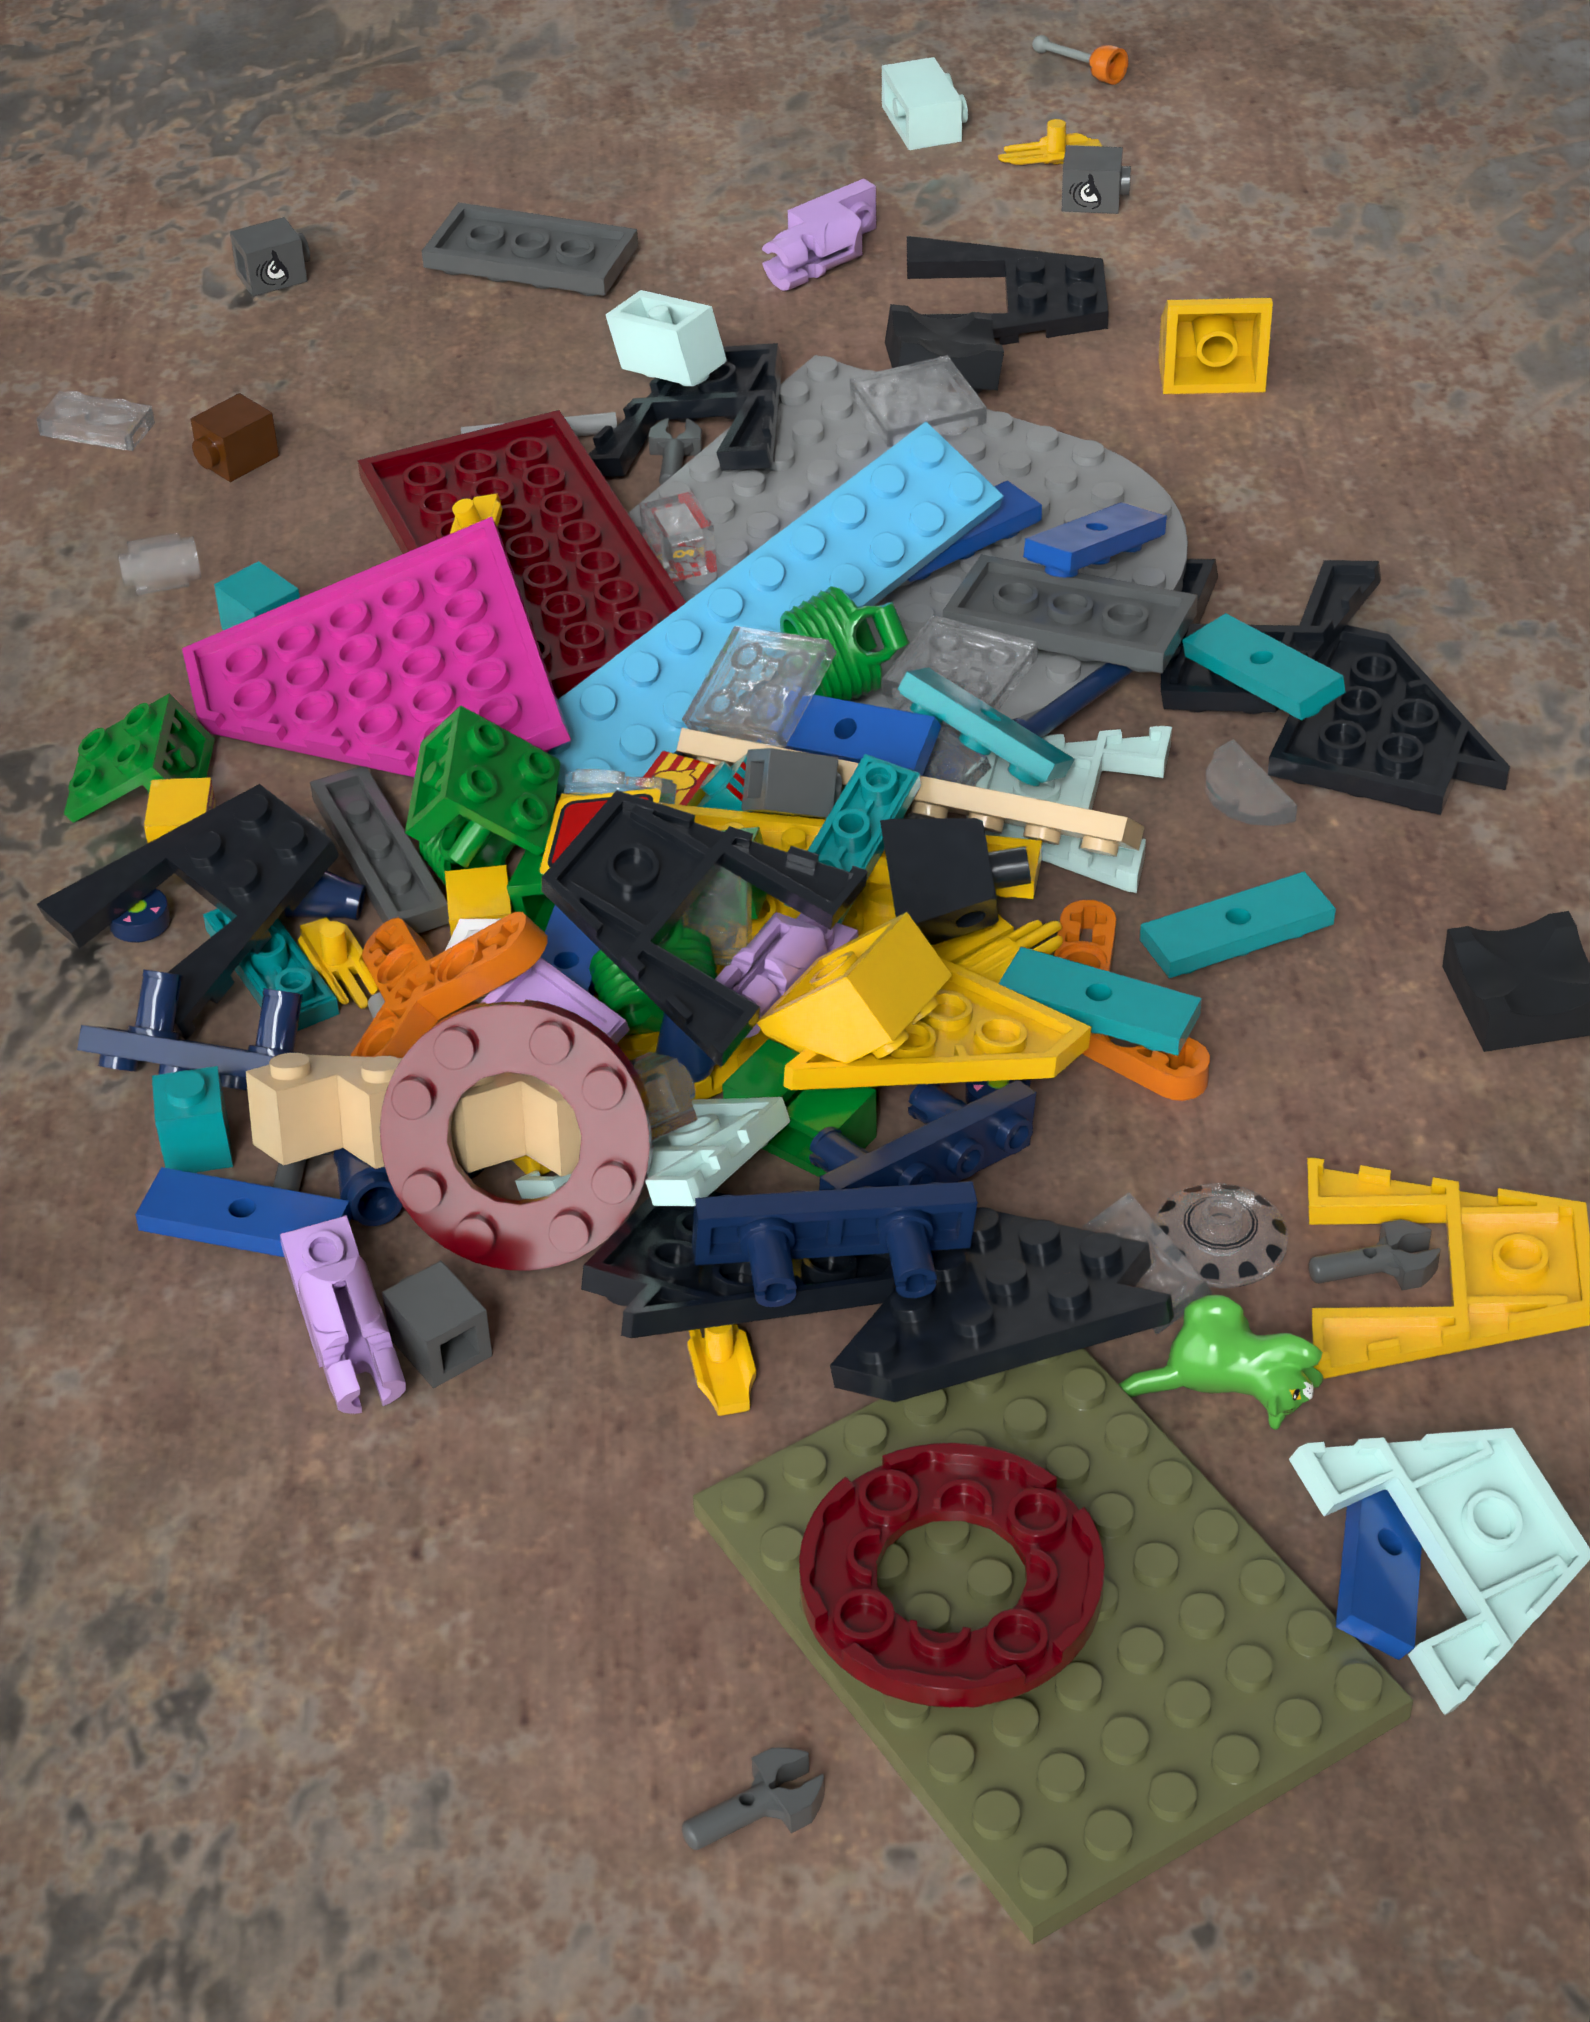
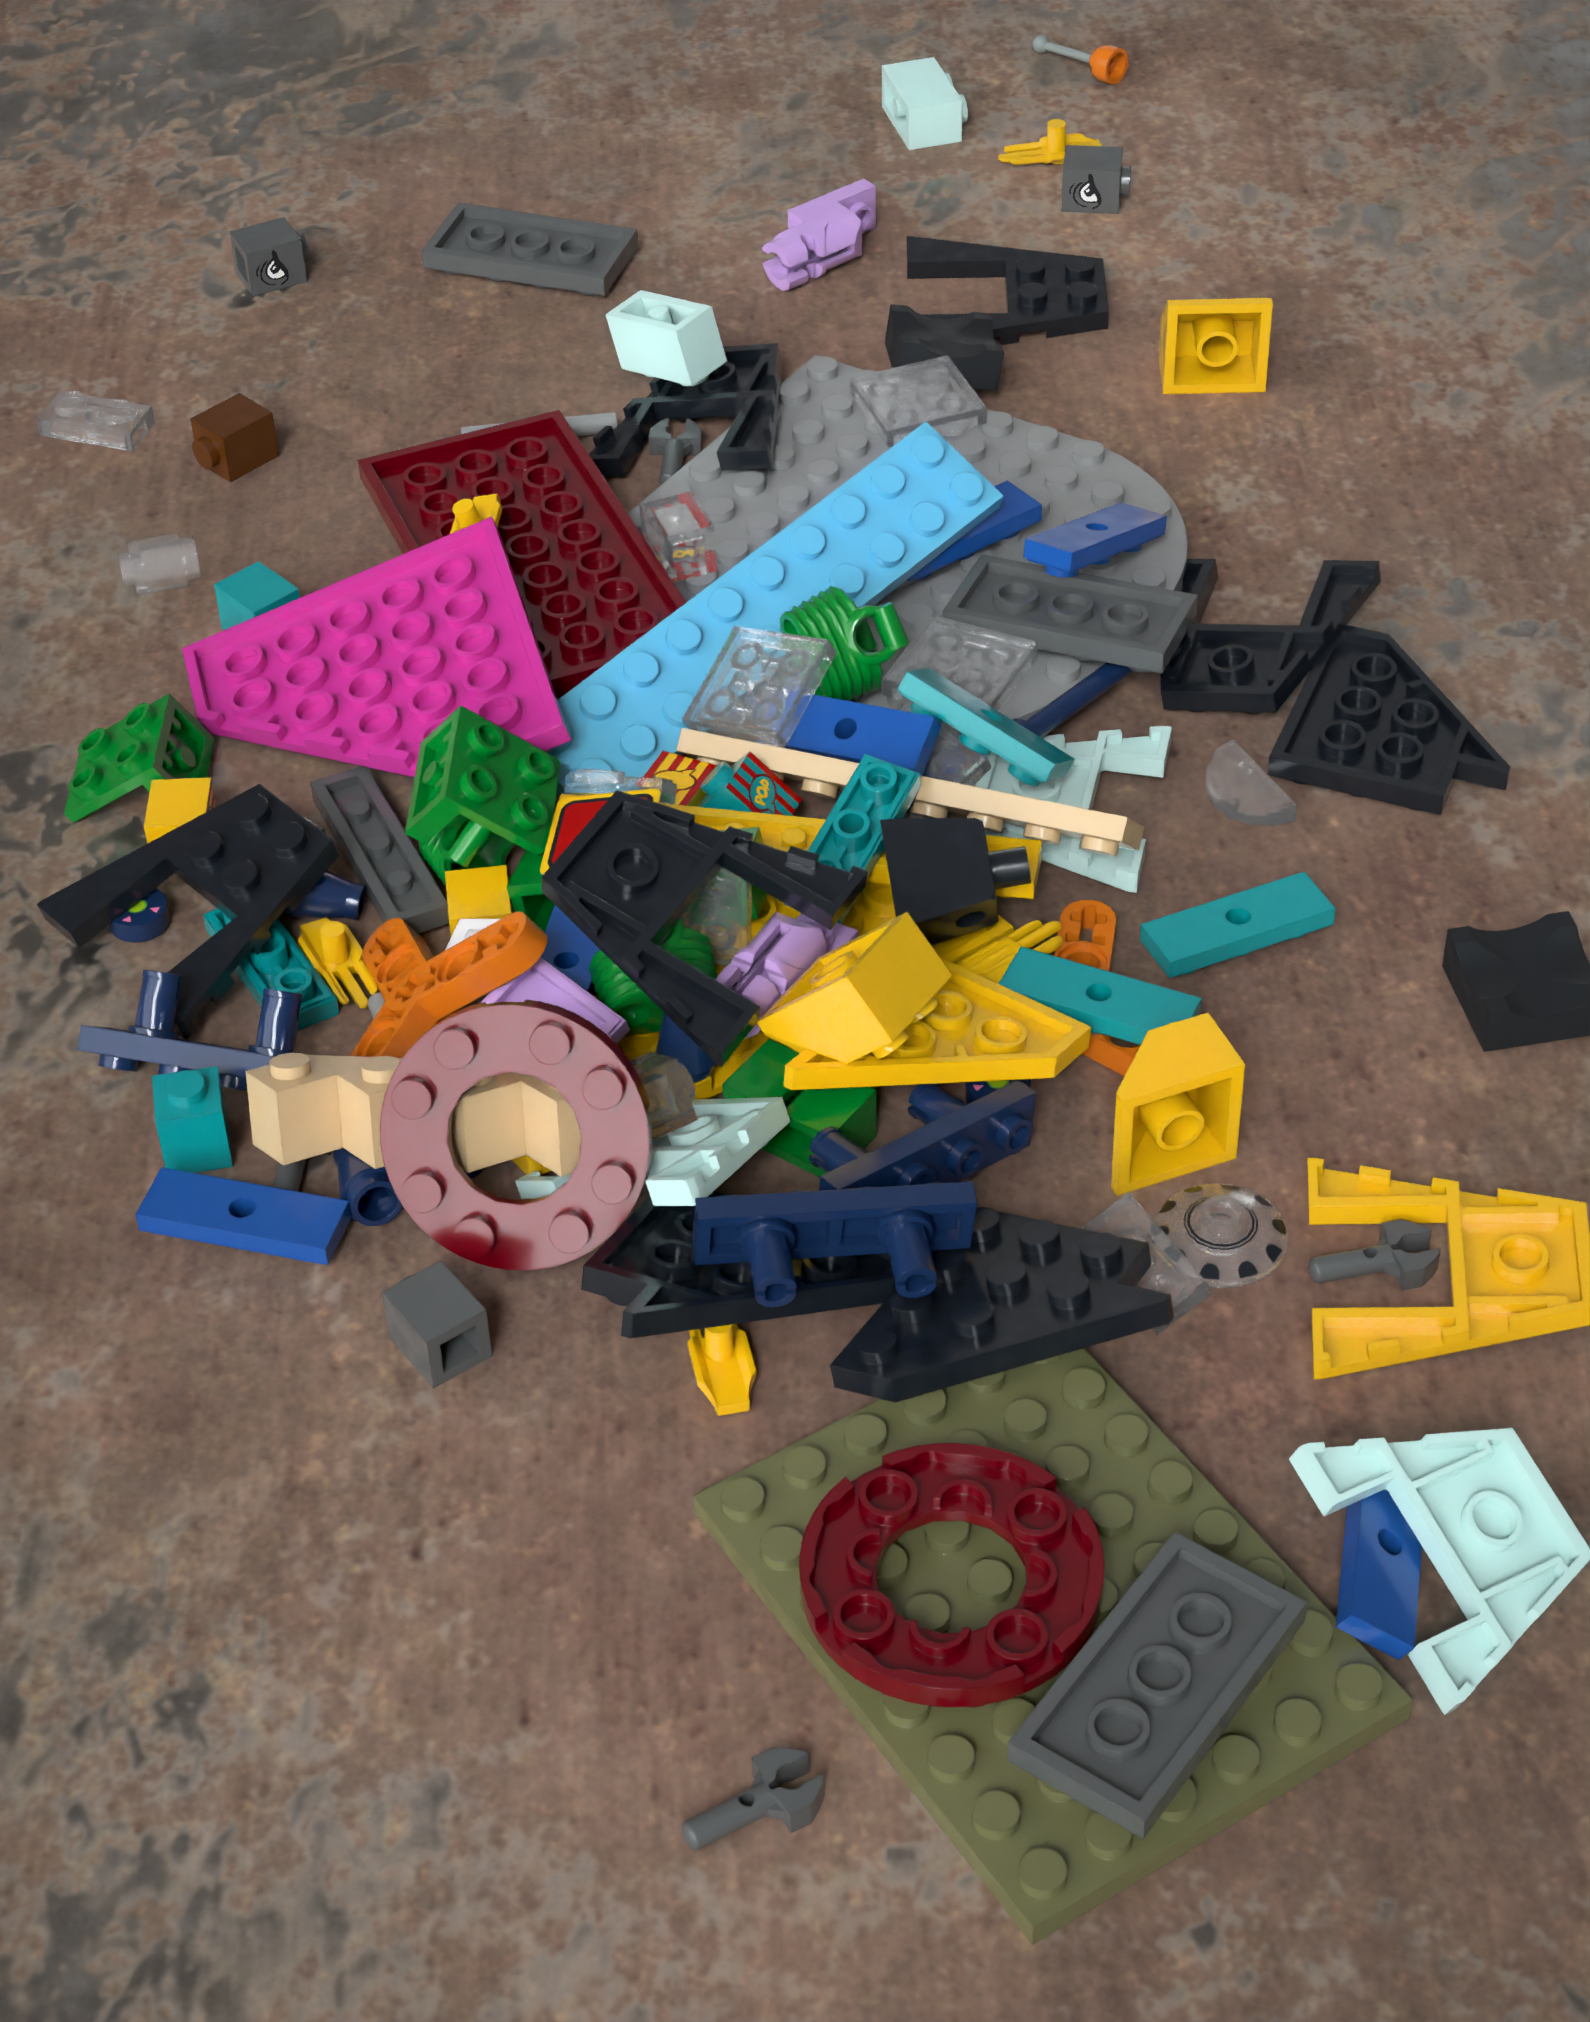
(342, 1312): lavender plate -> none
(791, 783): dark grey brick -> none
(1157, 1684): none -> dark grey plate
(1177, 1105): none -> yellow slope
(1224, 1356): bright green animal -> none
(1264, 666): teal tile -> none

